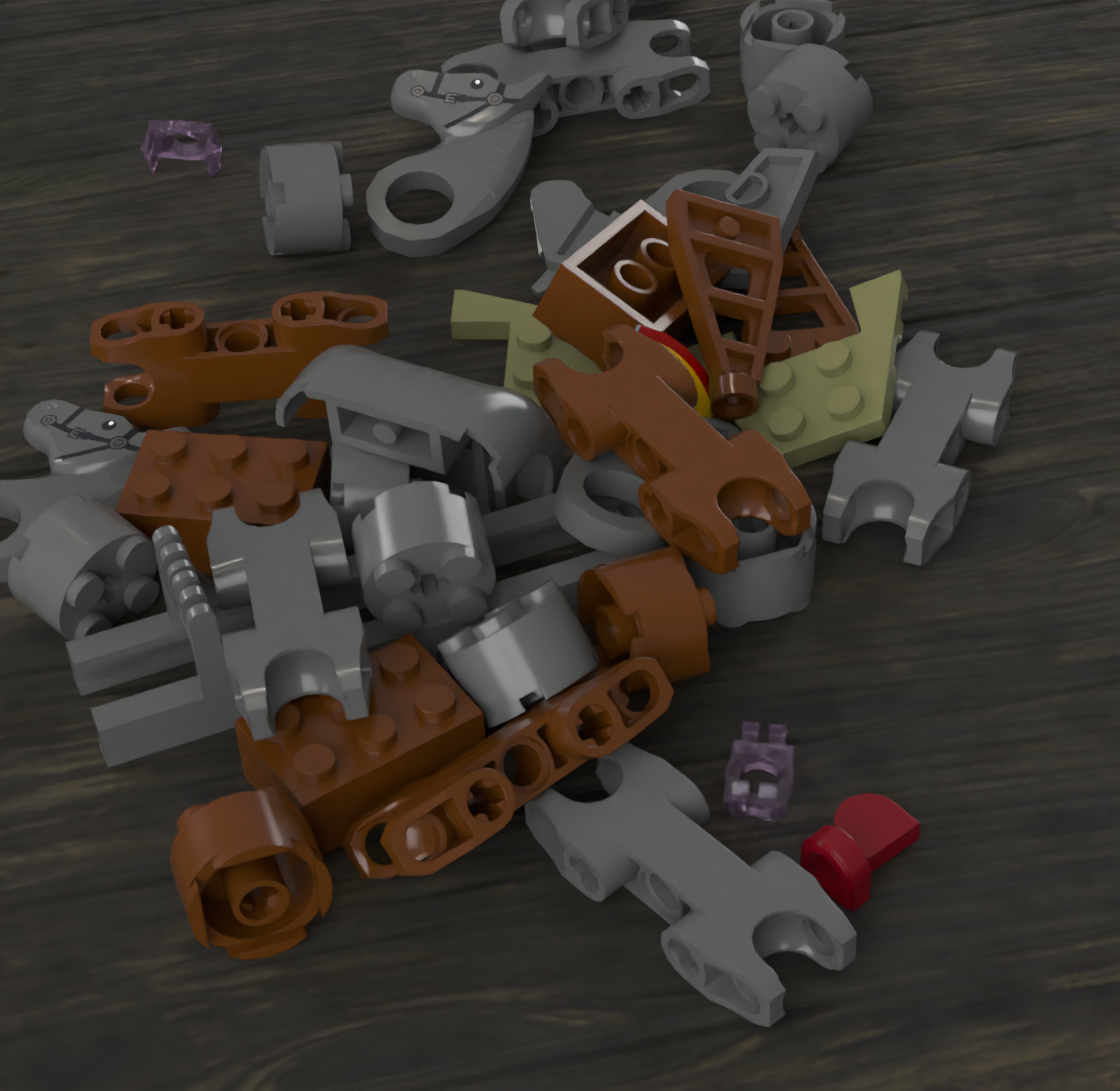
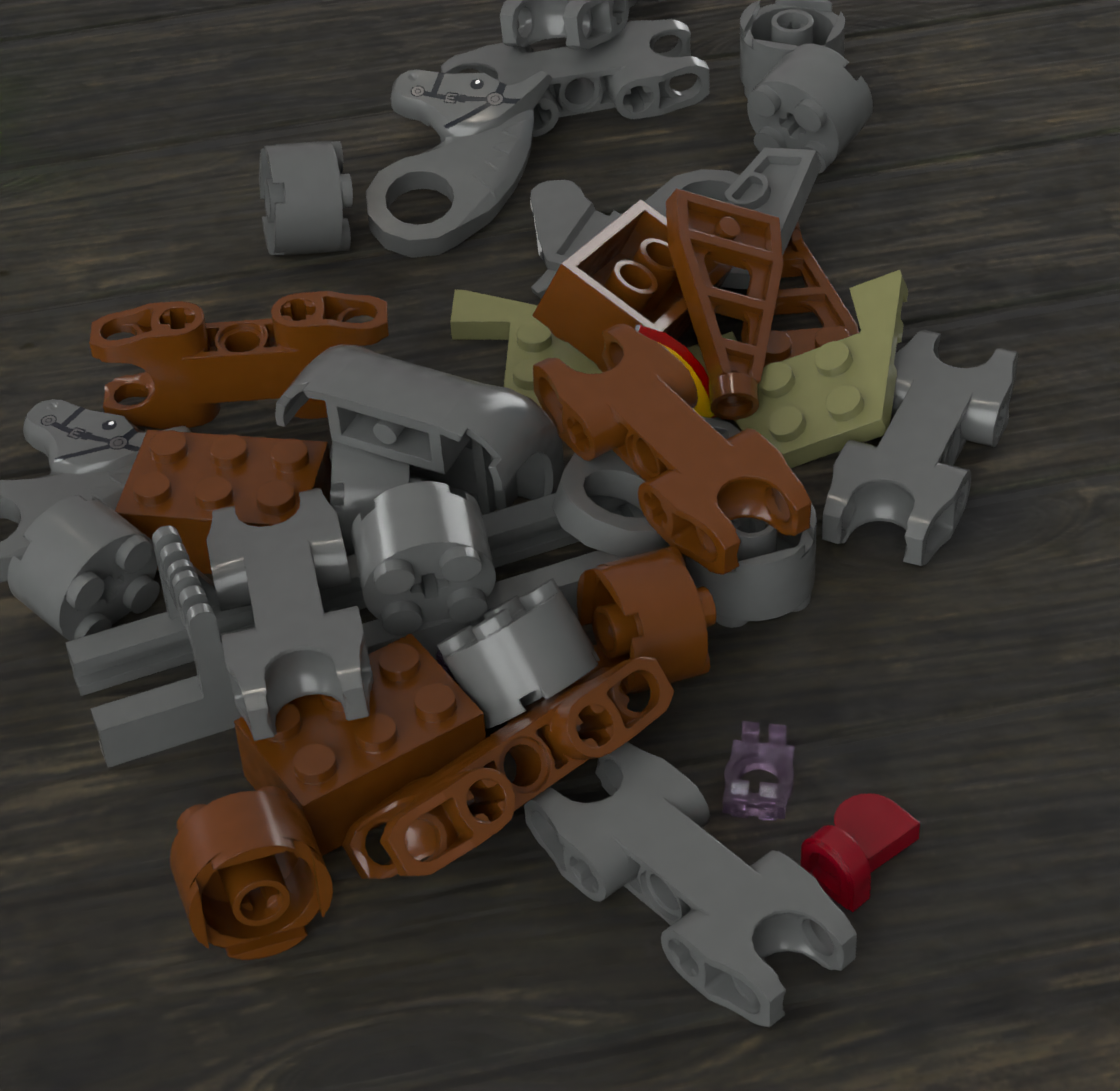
(161, 144): clear purple piece -> none

